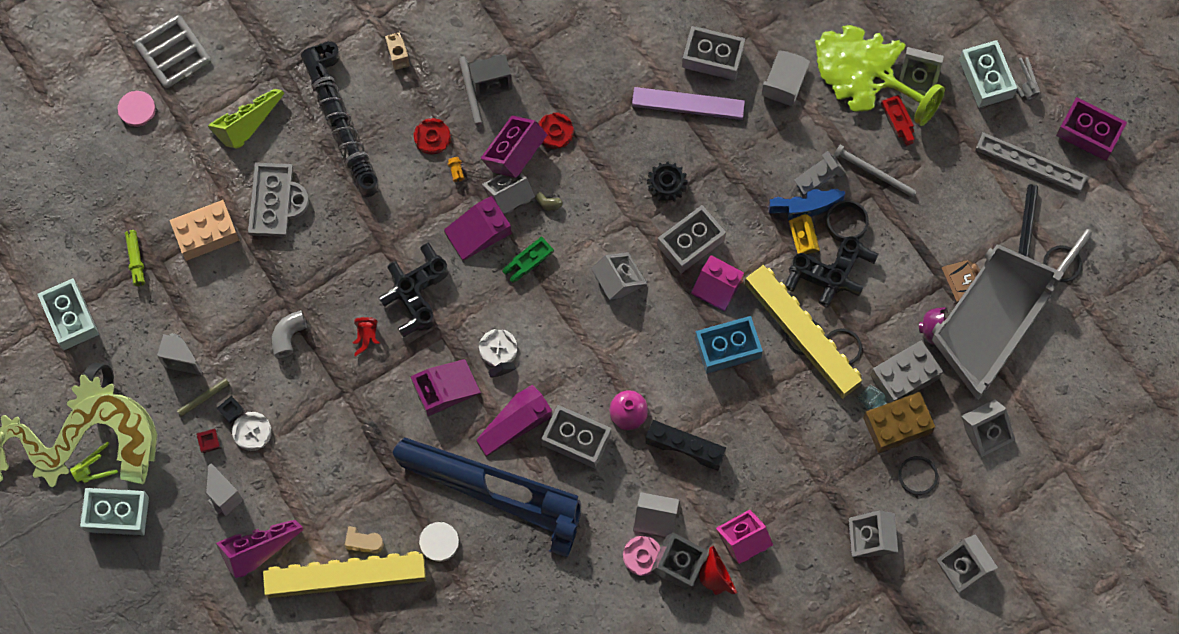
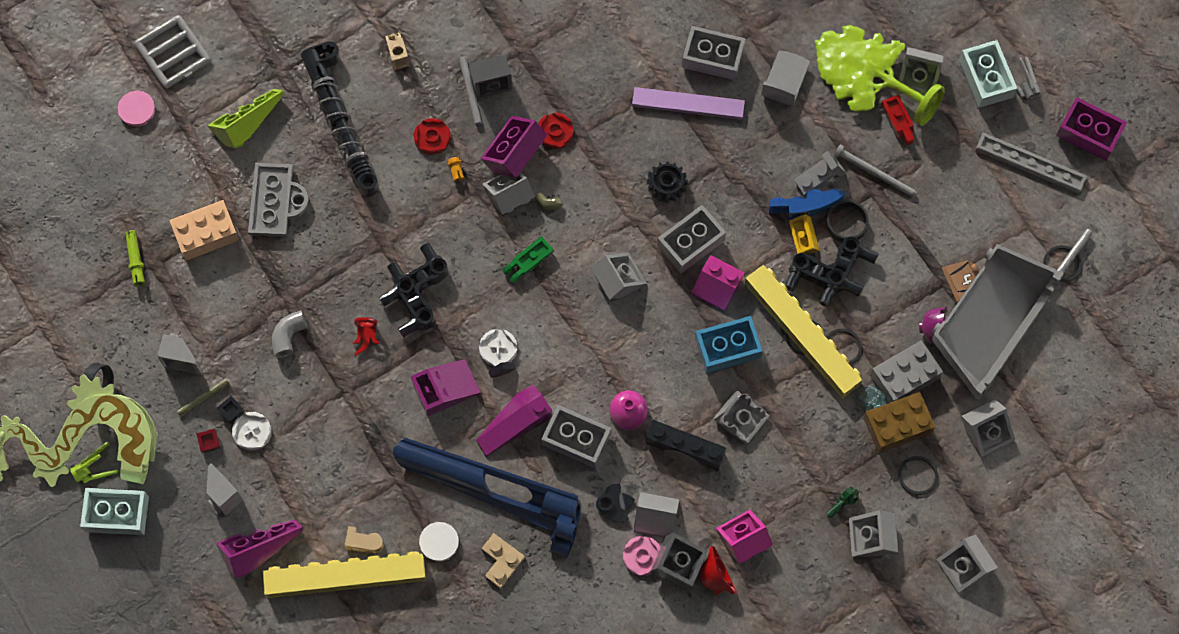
(68, 314): light aqua brick -> none
(478, 228): magenta slope -> none
(506, 559): none -> tan plate
(617, 502): none -> black plate
(741, 416): none -> light grey slope
(849, 496): none -> dark green plate
(1028, 219): black axle -> none

